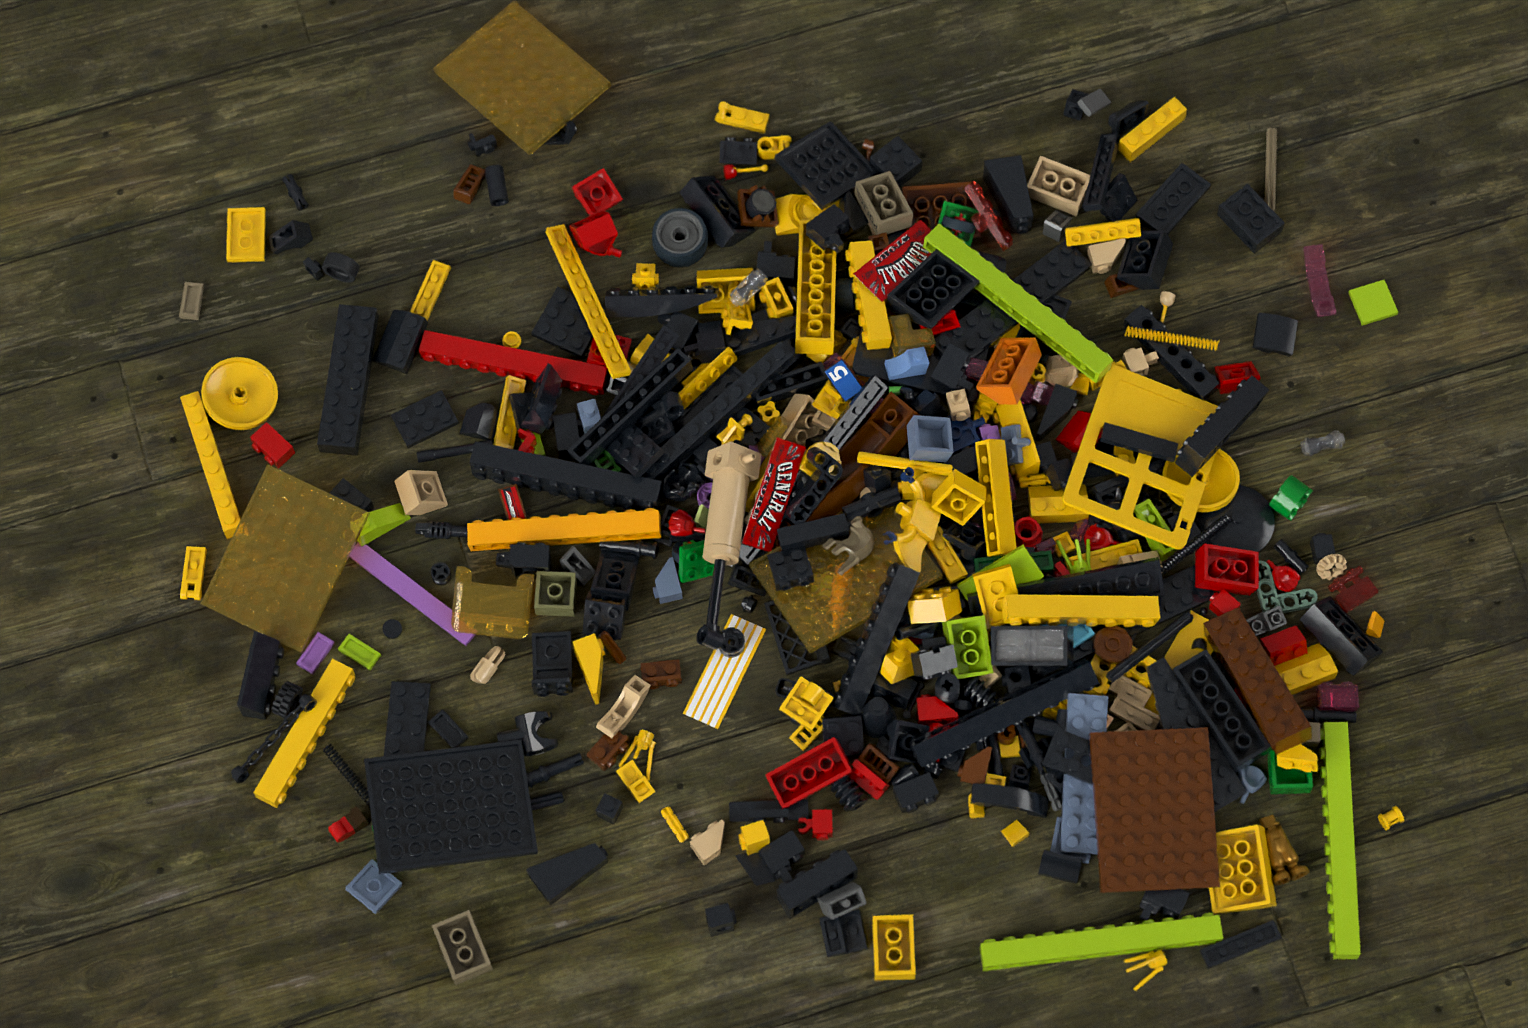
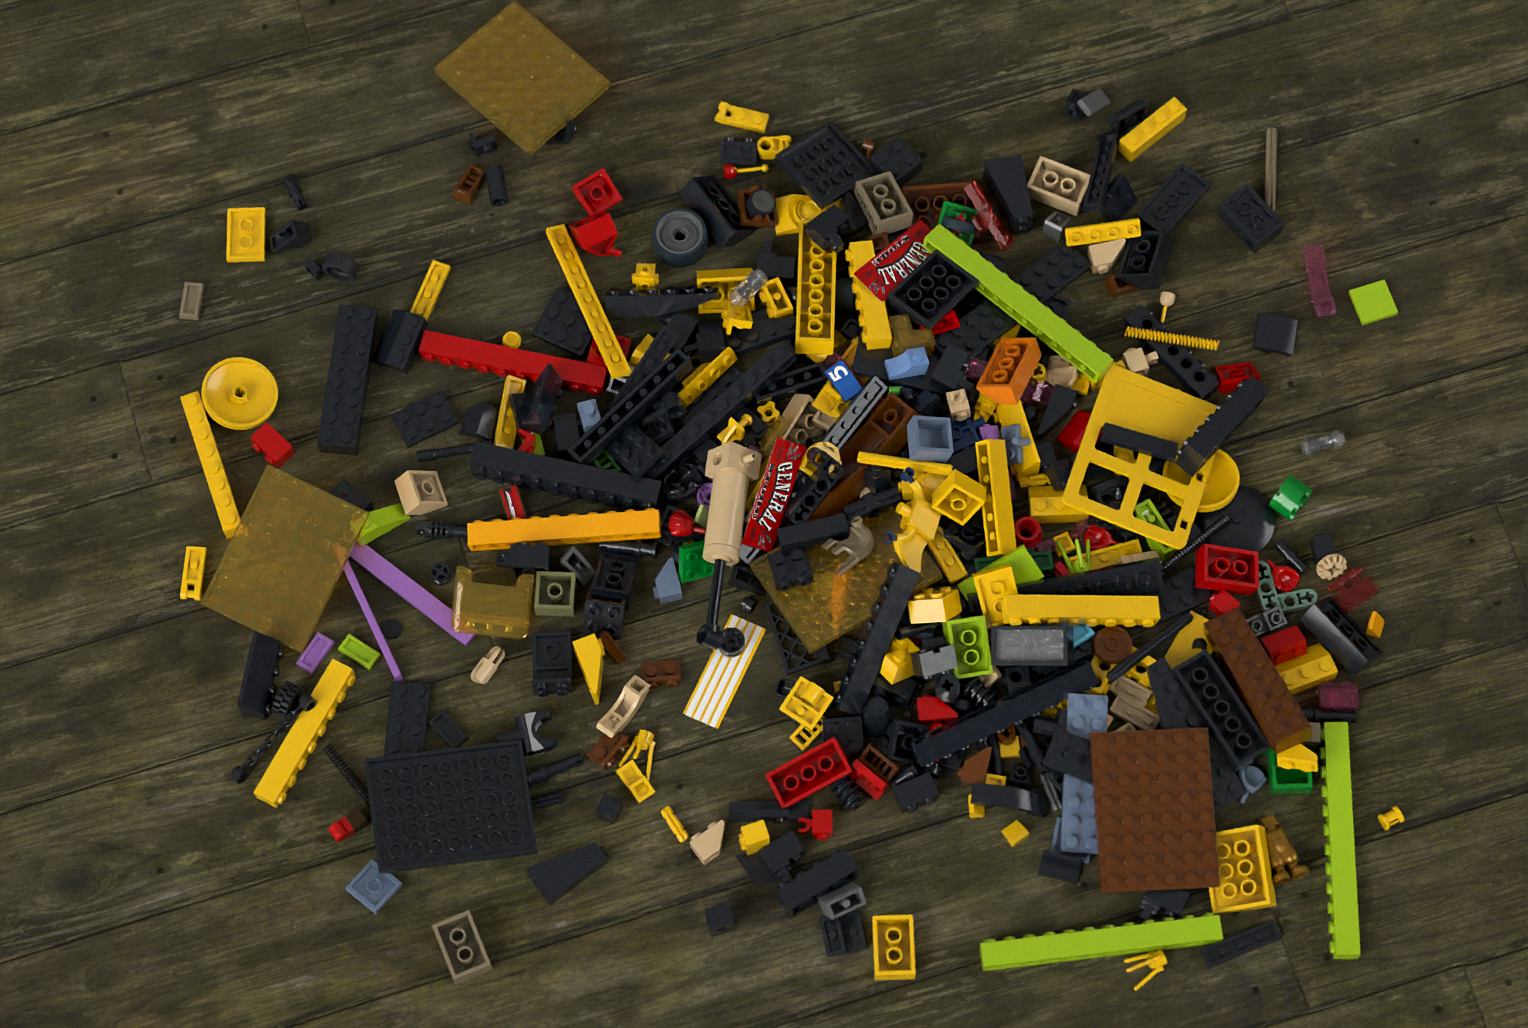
(372, 622): none -> medium lavender tile

